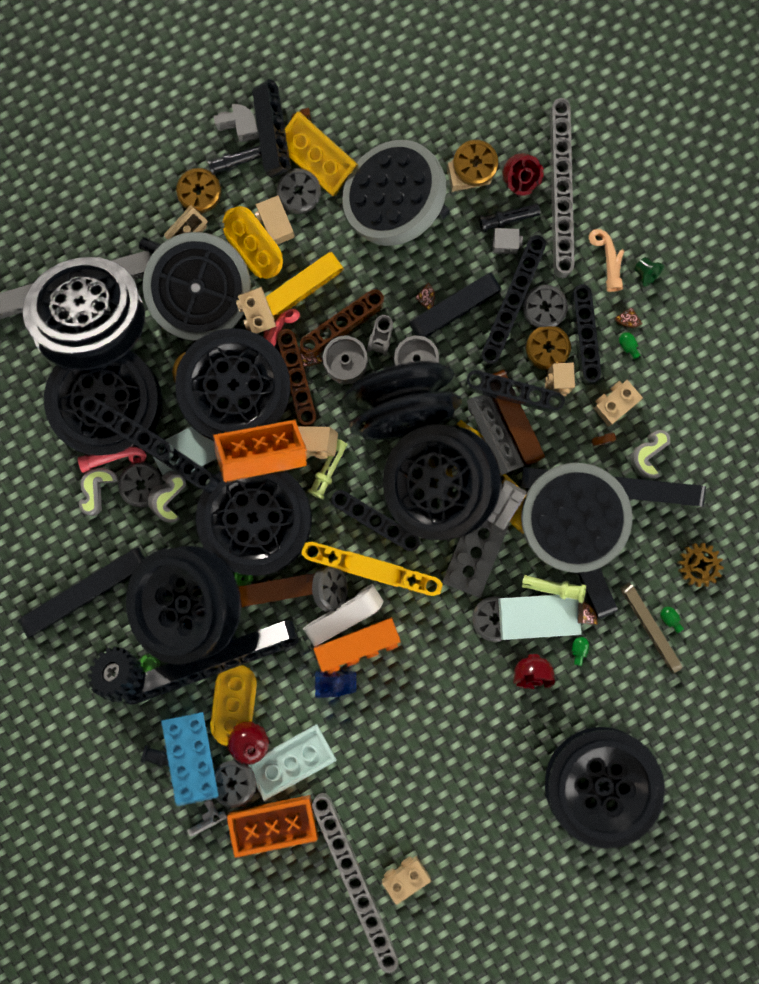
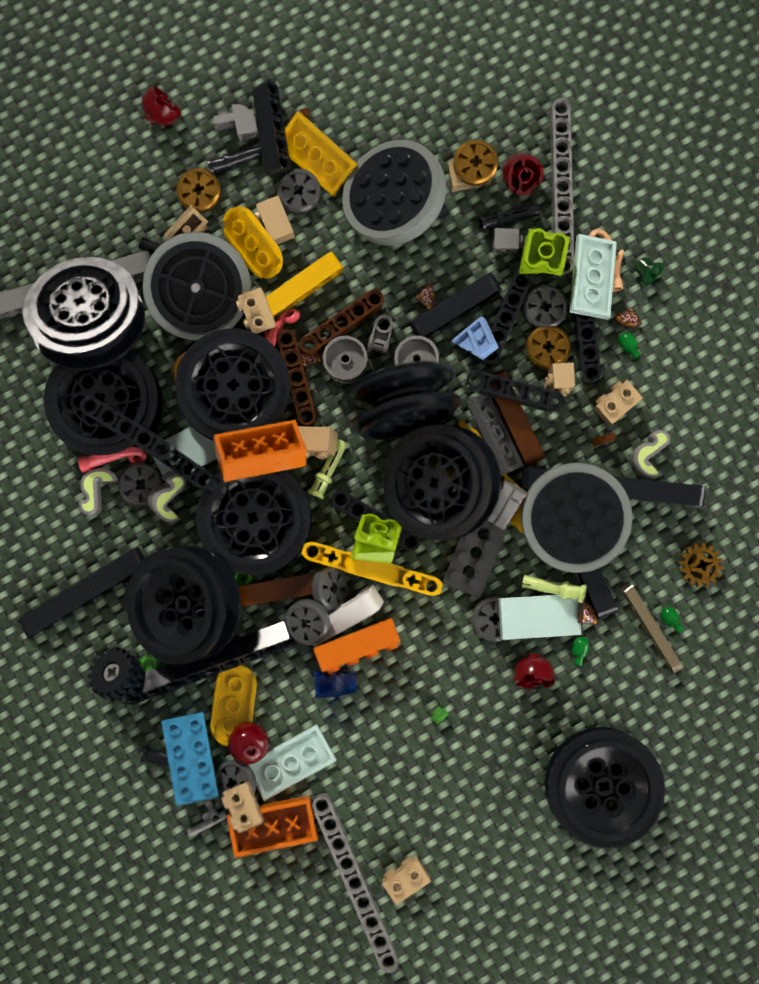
(159, 108): none -> dark red cylinder
(243, 807): none -> tan brick
(307, 610): none -> dark grey wheel
(376, 539): none -> lime piece
(439, 714): none -> bright green plate
(477, 339): none -> light blue wing
(544, 252): none -> lime piece
(593, 276): none -> light aqua tile

